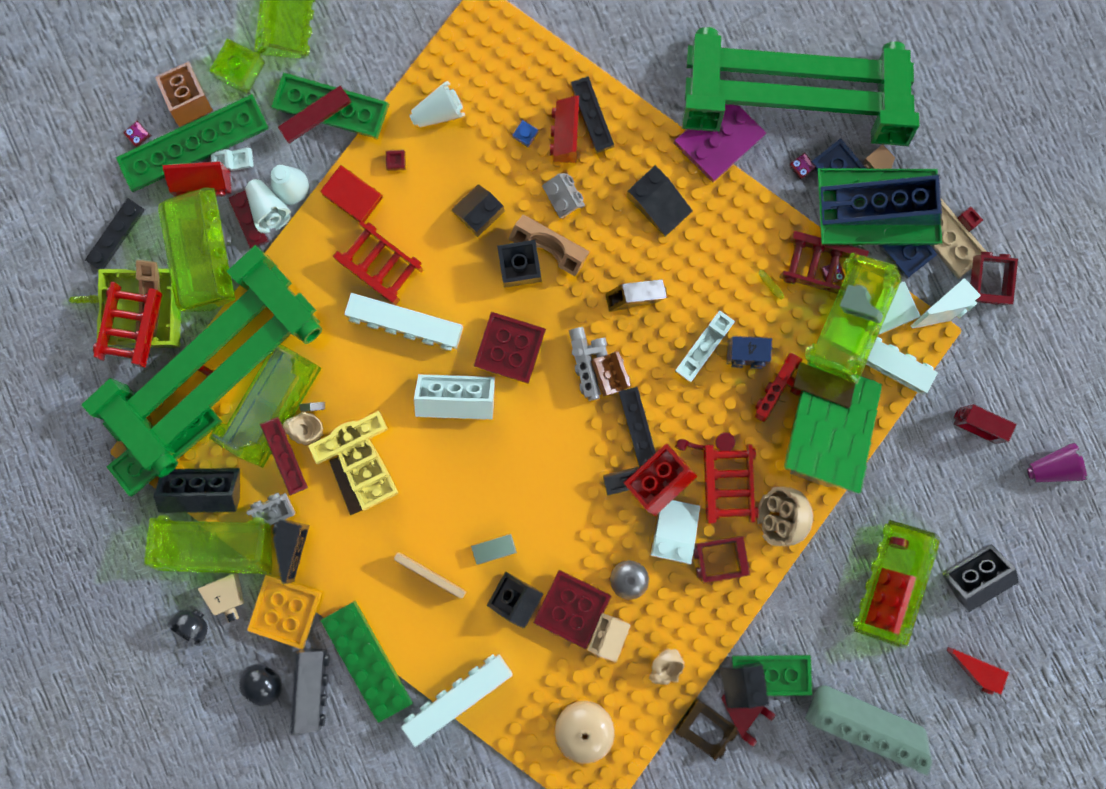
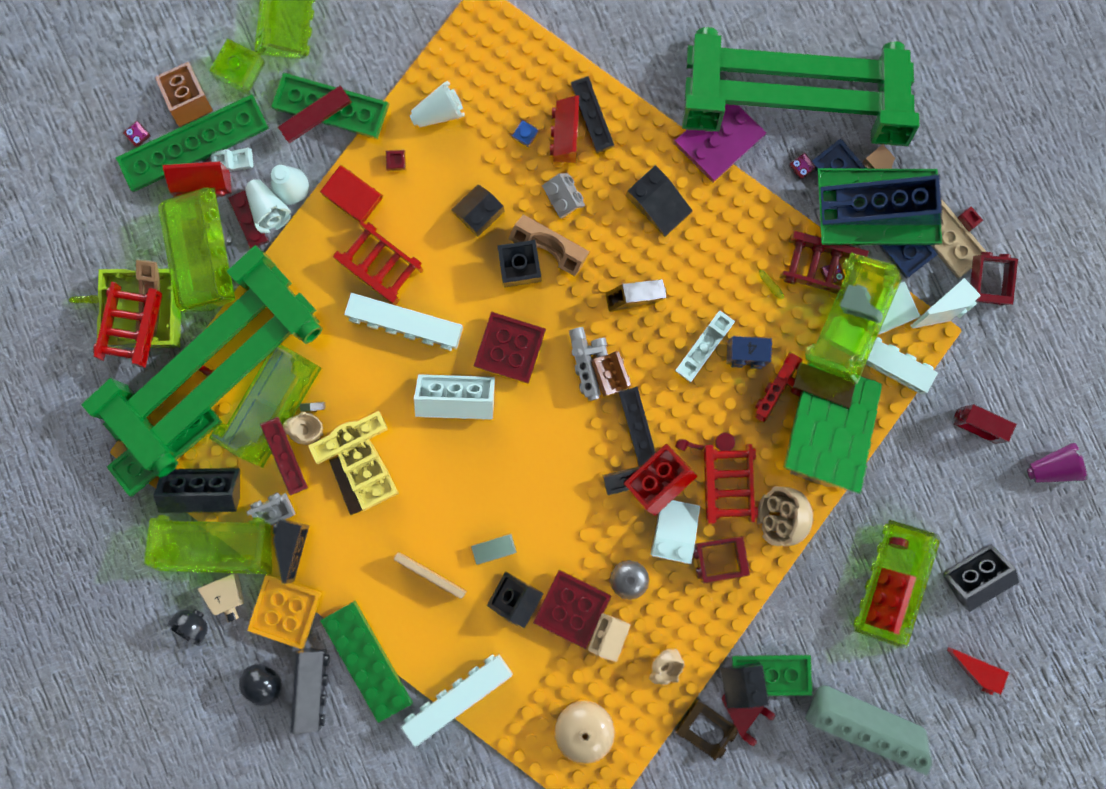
(115, 234): black plate -> none

